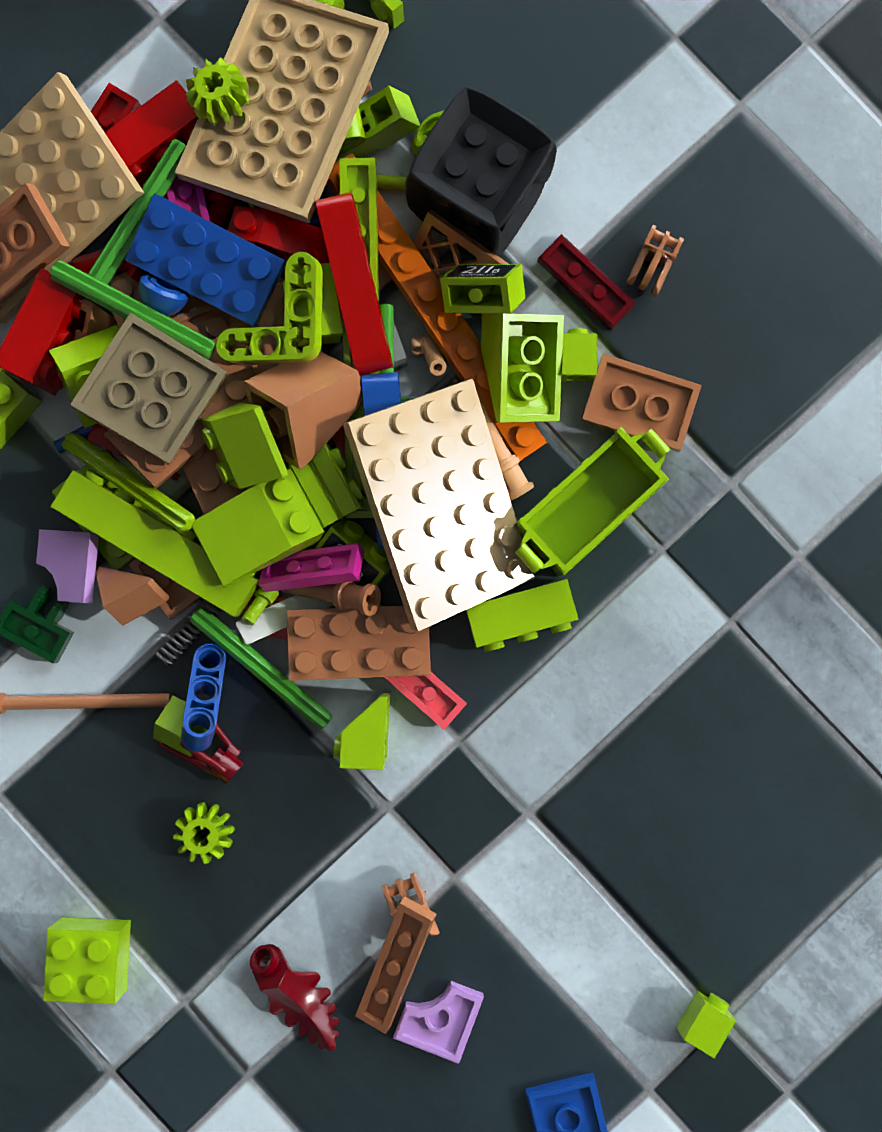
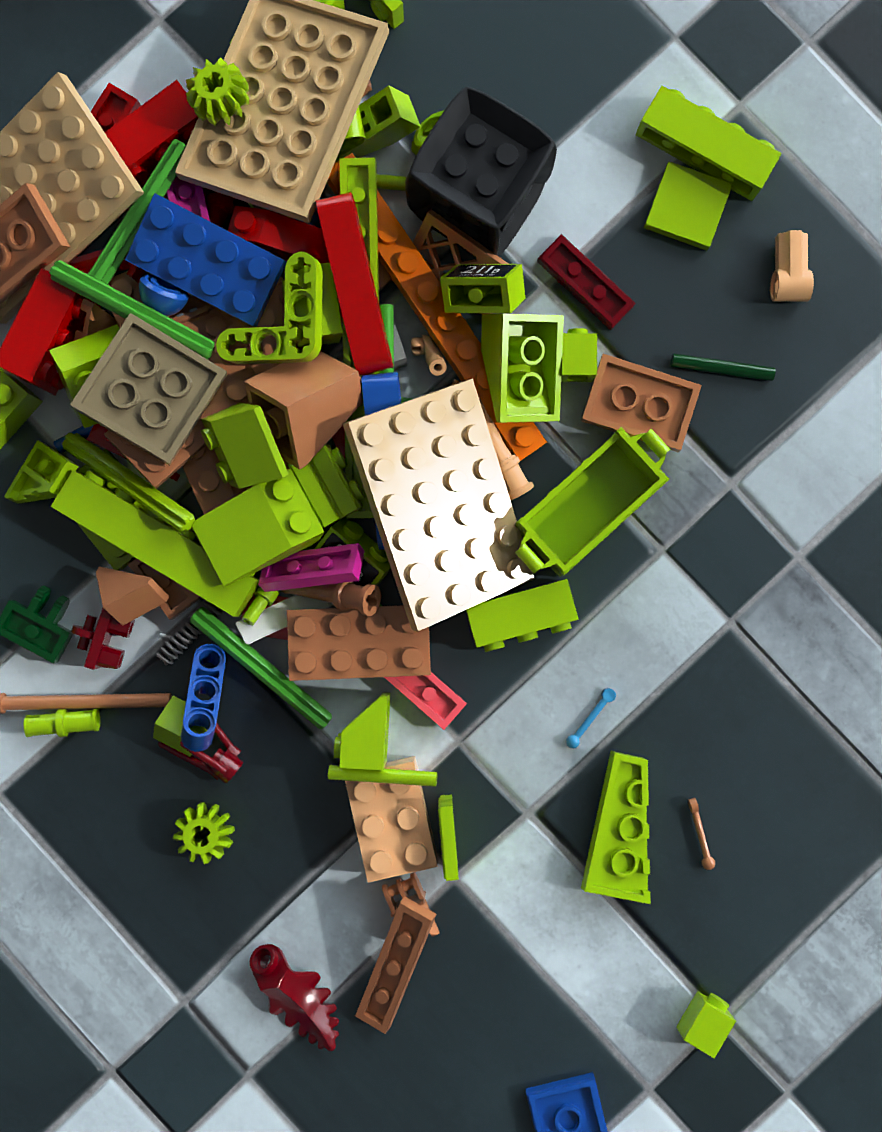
(40, 475): none -> lime wing
(62, 723): none -> lime pin
(71, 561): lavender tile -> none
(87, 960): lime brick -> none
(100, 652): none -> dark red hips
(390, 776): none -> lime bar
(392, 826): none -> light nougat brick
(442, 1023): lavender tile -> none
(448, 837): none -> lime tile
(608, 695): none -> dark azure hinge
(618, 846): none -> lime wing
(656, 257): nougat arm -> none
(688, 205): none -> lime tile
(707, 142): none -> lime brick
(707, 862): none -> nougat hinge
(723, 367): none -> dark green bar
(791, 276): none -> light nougat piece

